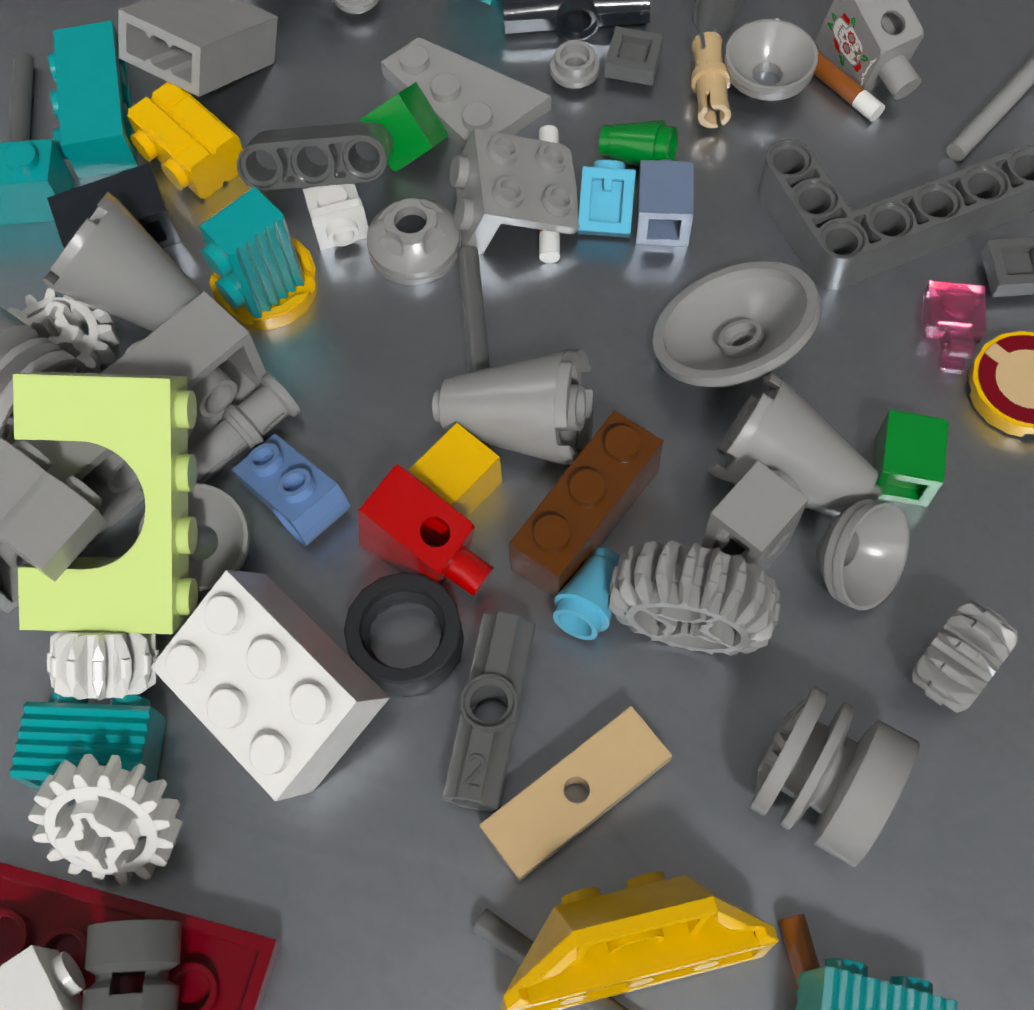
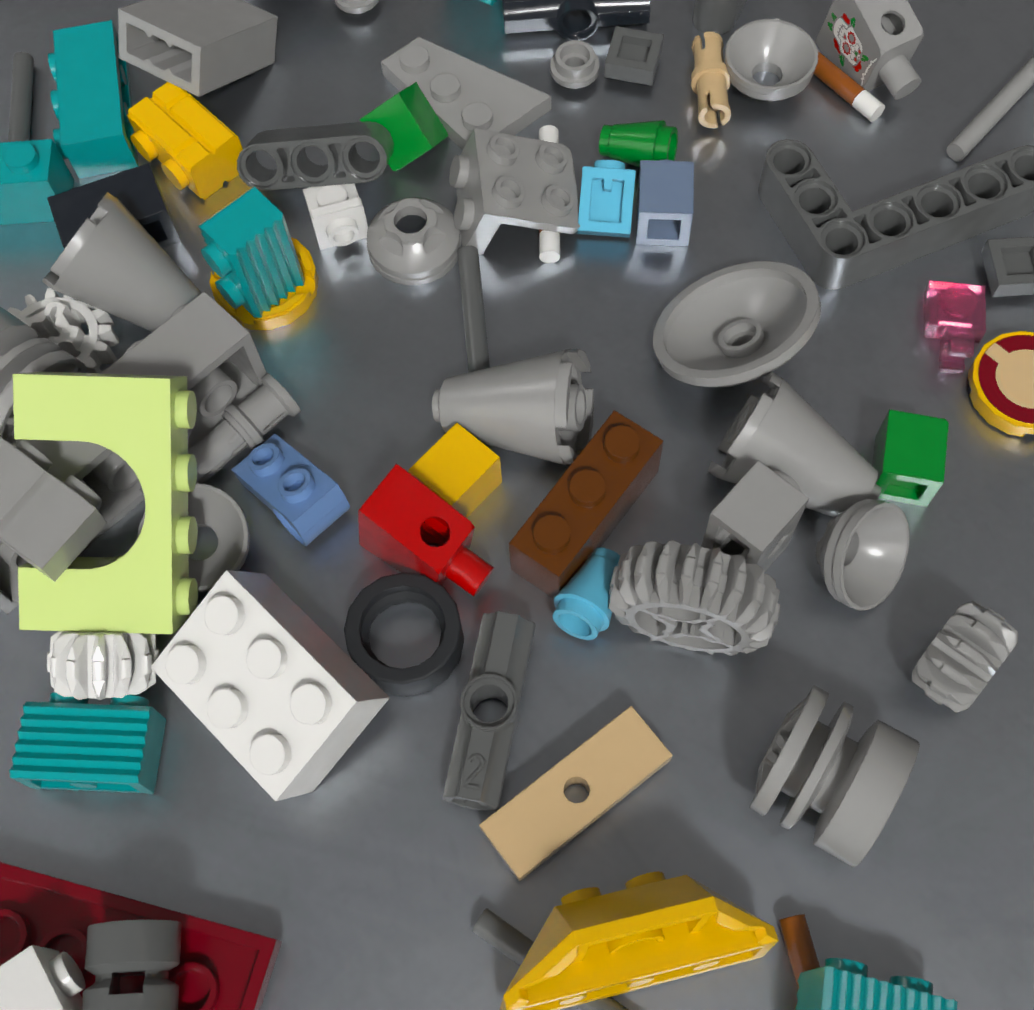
(106, 820): white gear -> none

